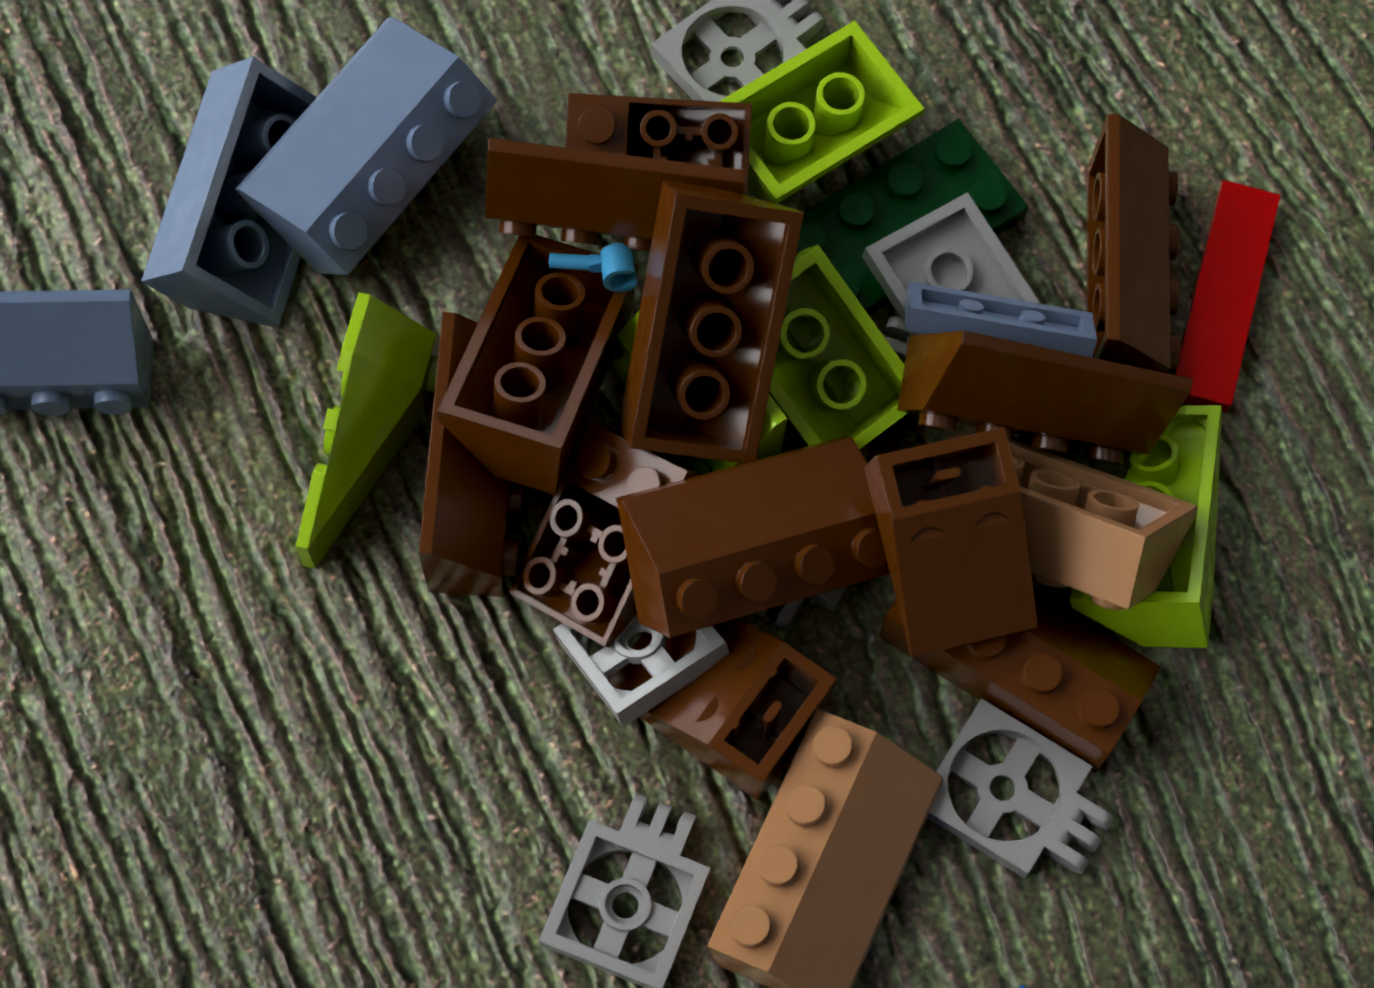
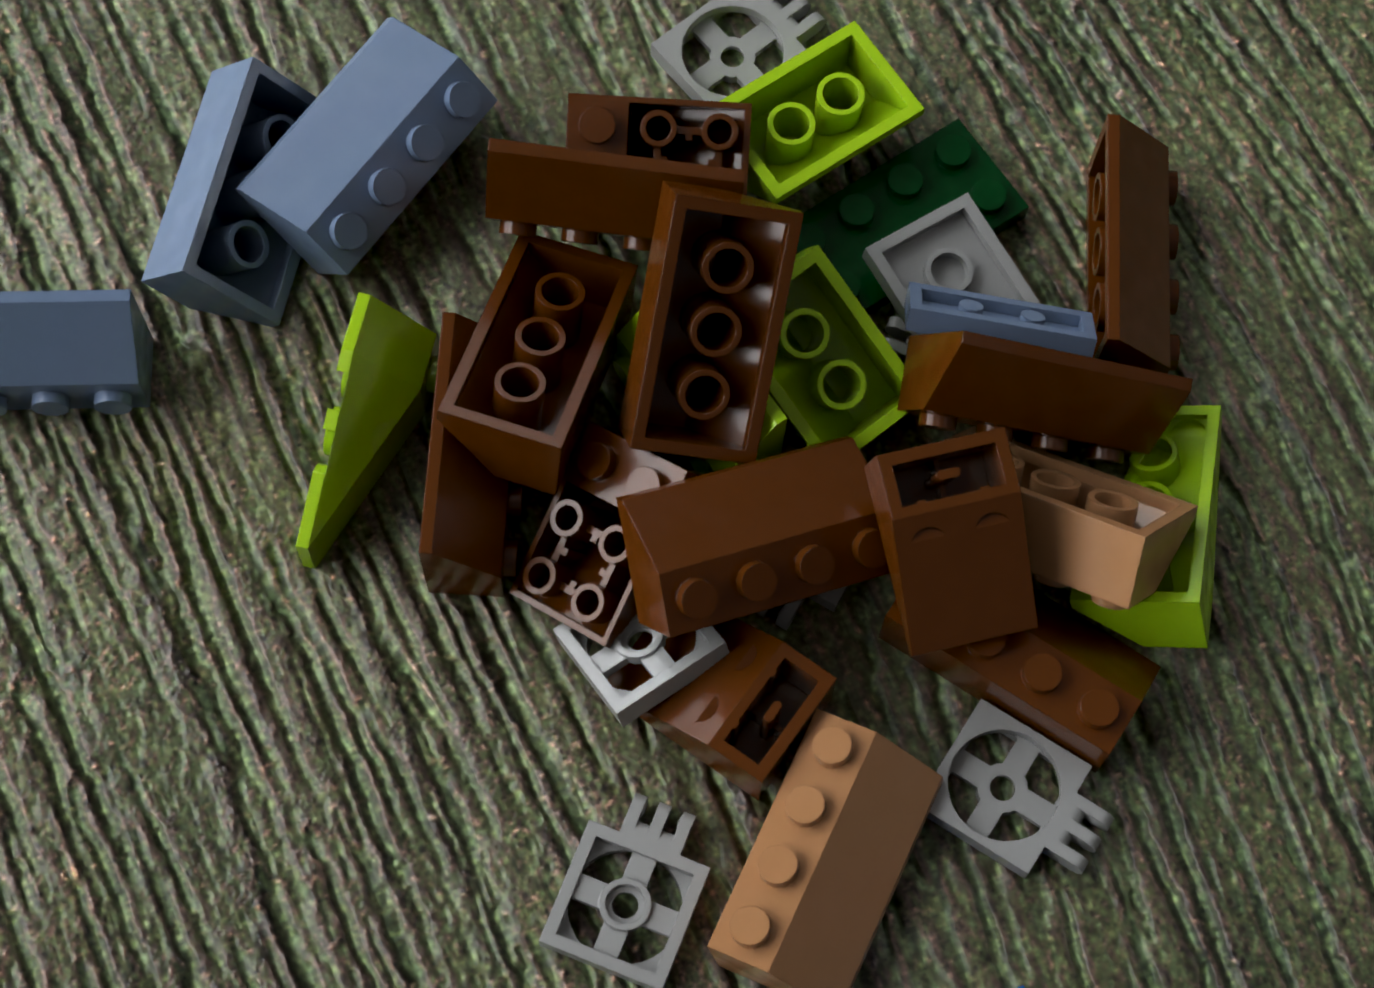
(614, 262): dark azure hand -> none
(1226, 292): red tile -> none

